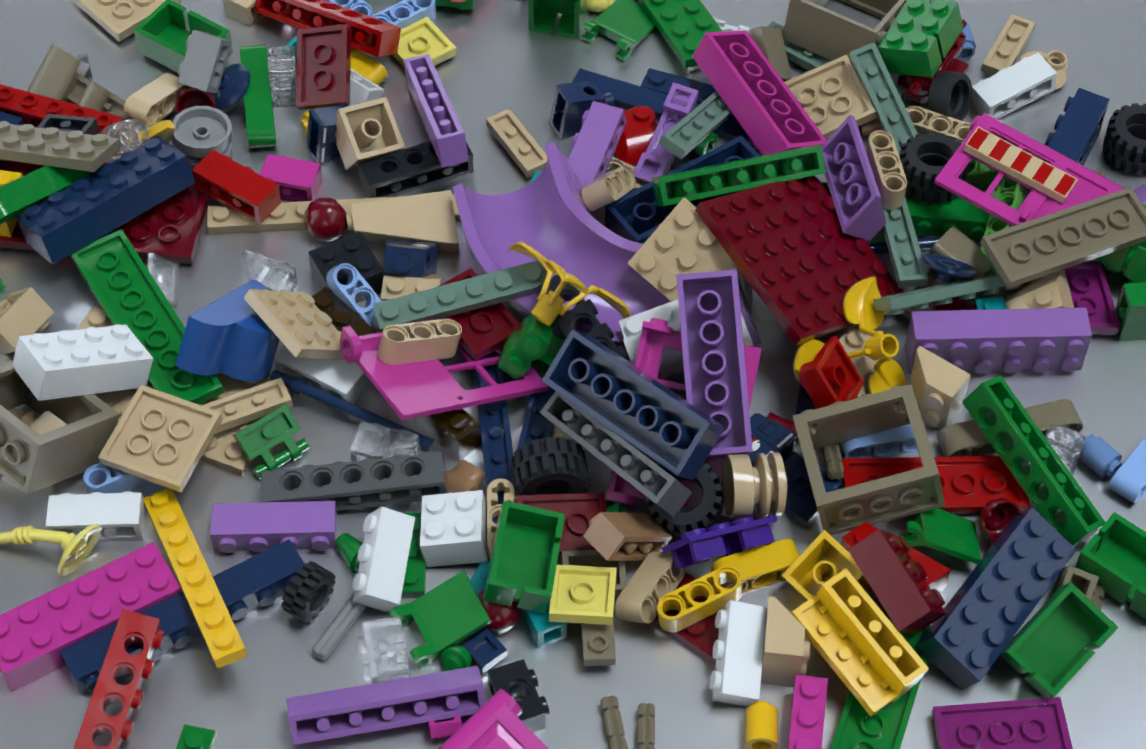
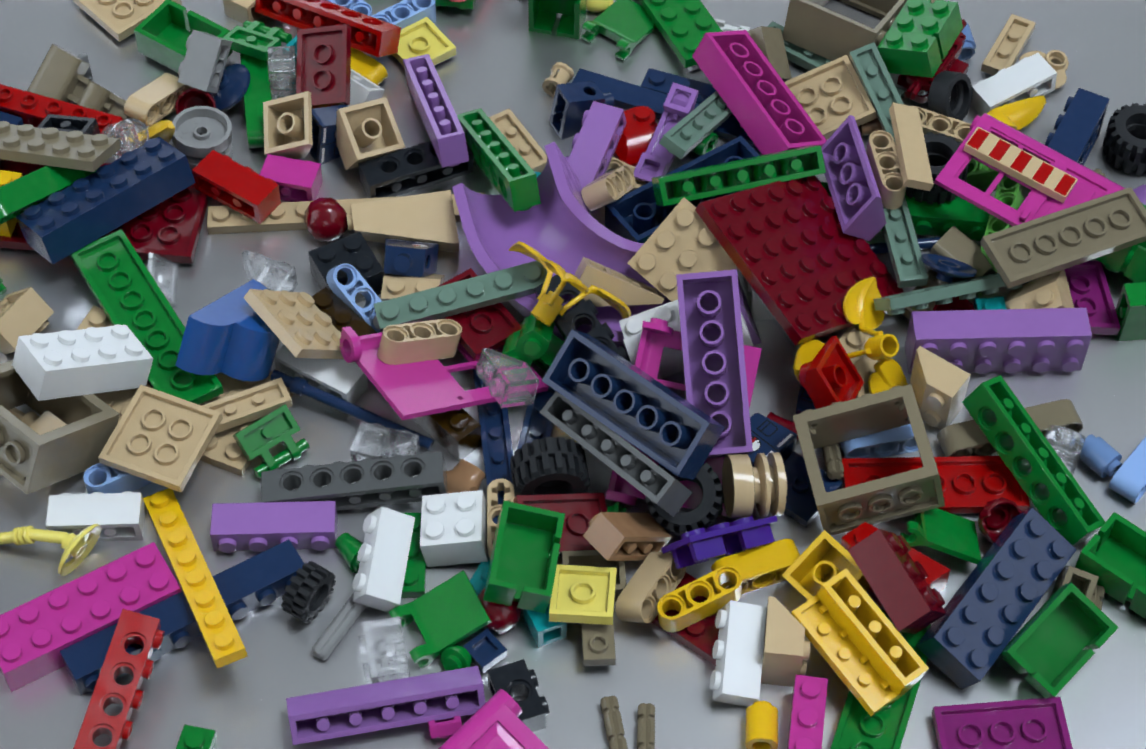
(255, 39): none -> green plate
(288, 126): none -> tan slope
(500, 161): none -> green brick
(507, 378): none -> clear slope
(562, 77): none -> tan bush
(624, 287): none -> tan slope
(911, 147): none -> tan tile
(1019, 113): none -> yellow piece

